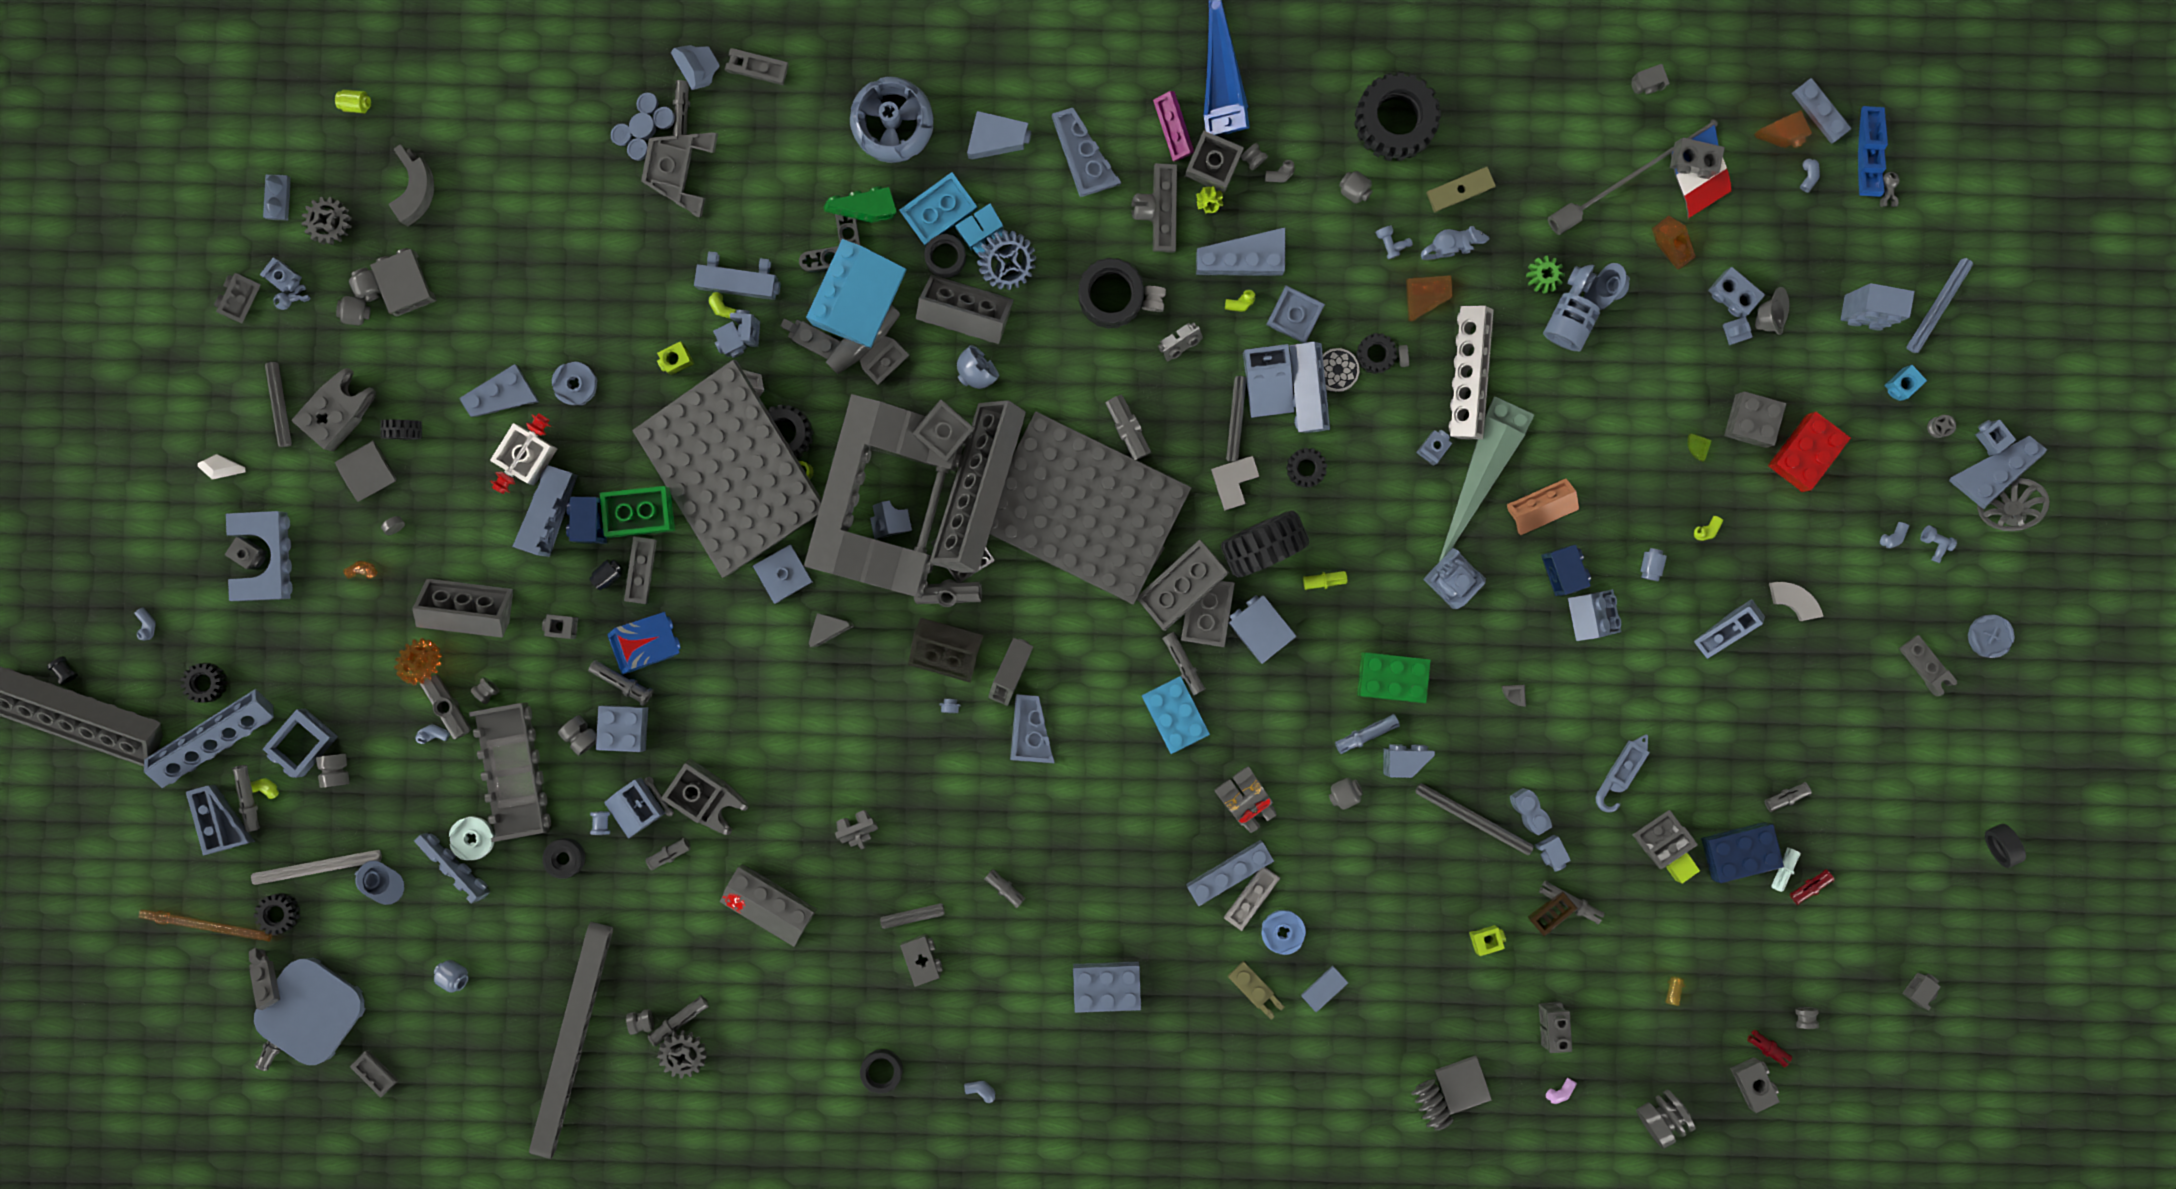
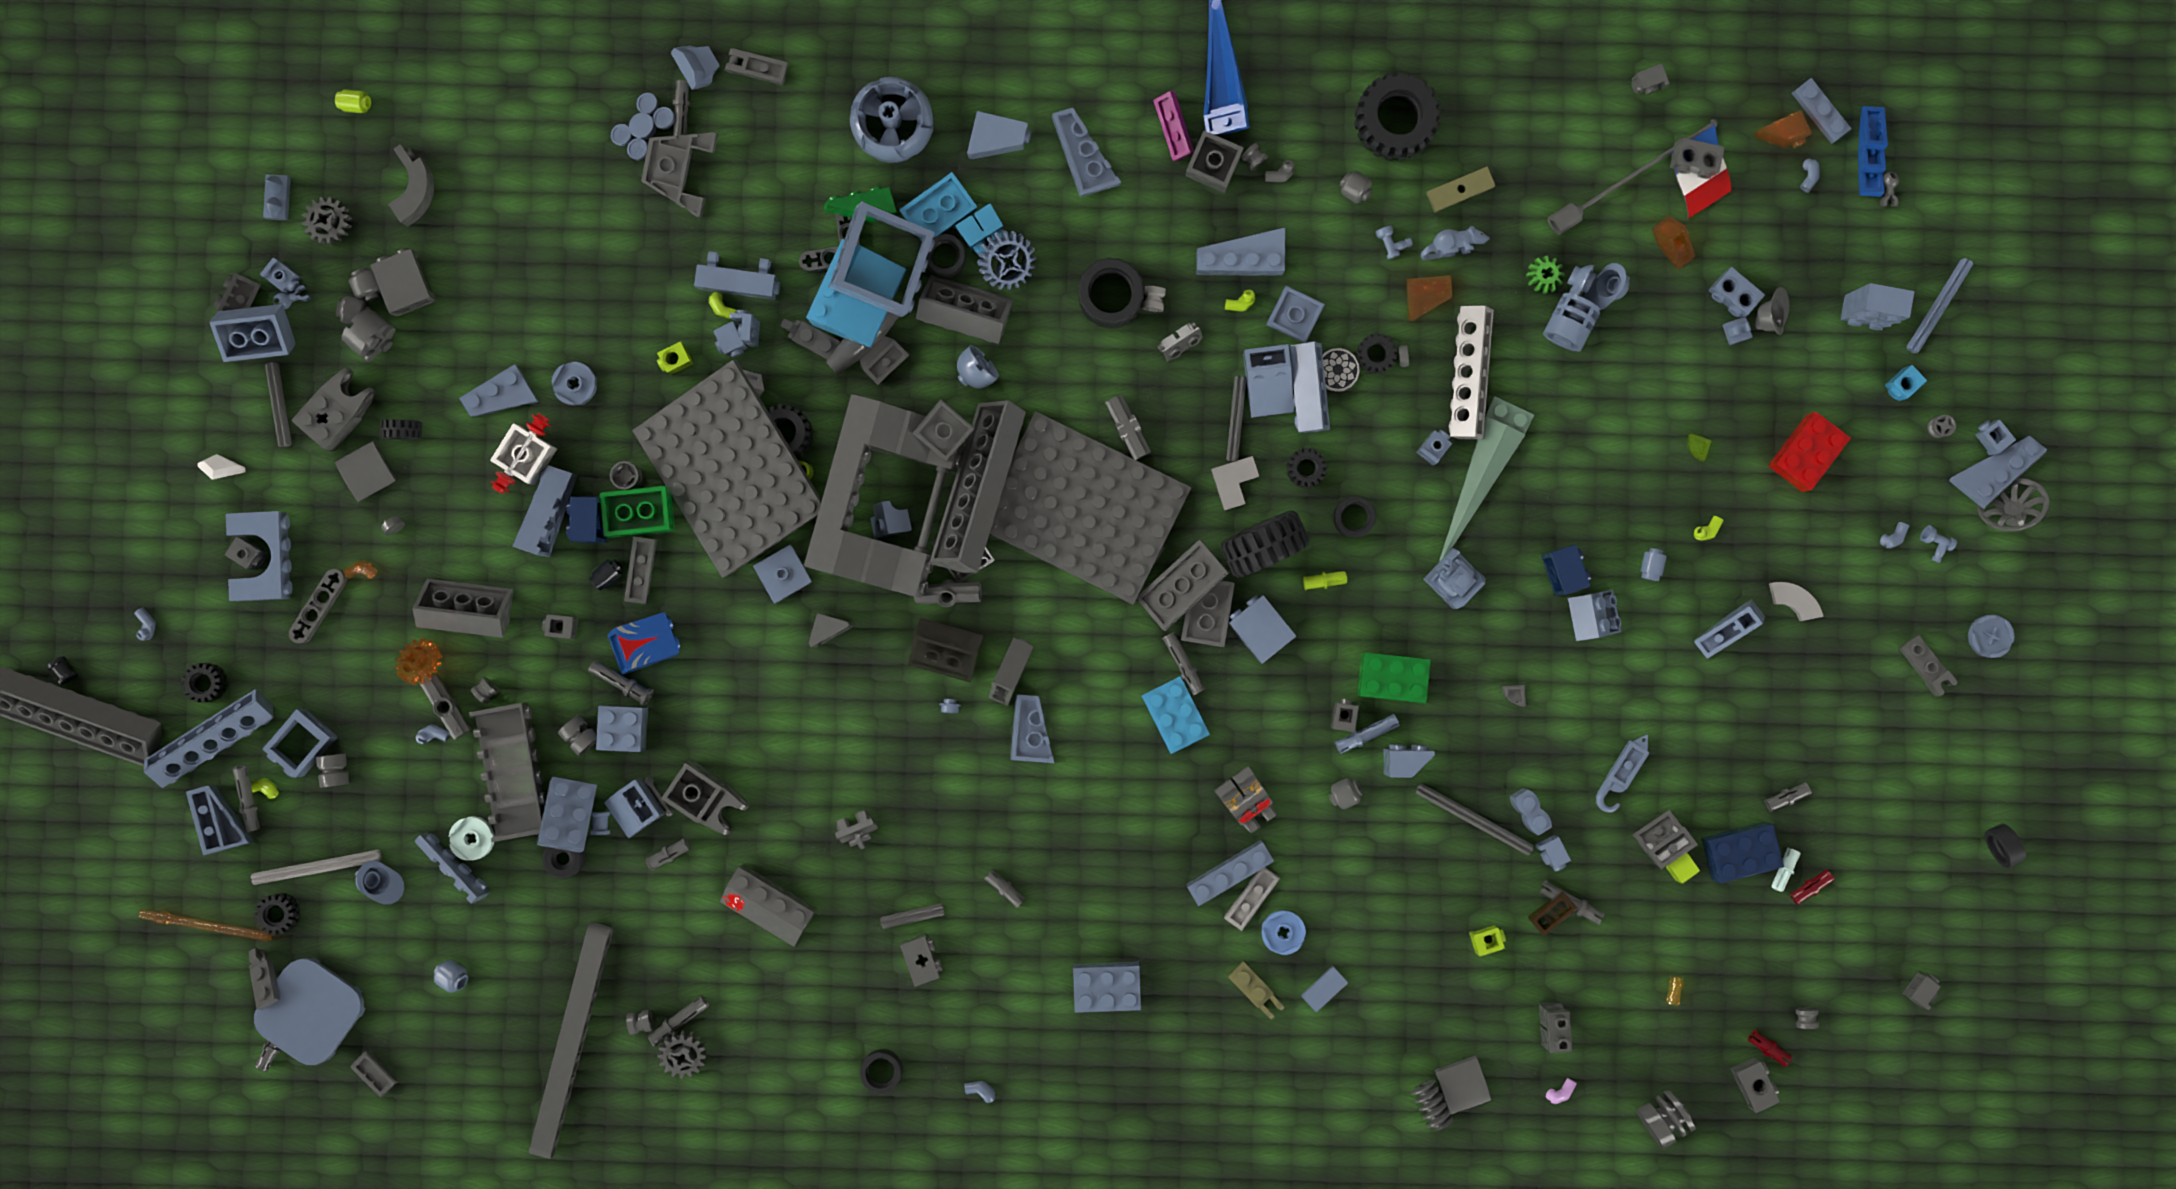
(252, 333): none -> sand blue brick
(315, 603): none -> dark grey beam
(368, 335): none -> dark grey brick
(566, 814): none -> sand blue brick
(627, 476): none -> dark grey wheel
(837, 282): none -> sand blue window
(1160, 207): dark grey plate -> none
(1209, 199): lime gear -> none
(1348, 723): none -> dark grey brick
(1371, 516): none -> black tyre
(1544, 506): nougat panel -> none
(1755, 419): dark grey brick -> none

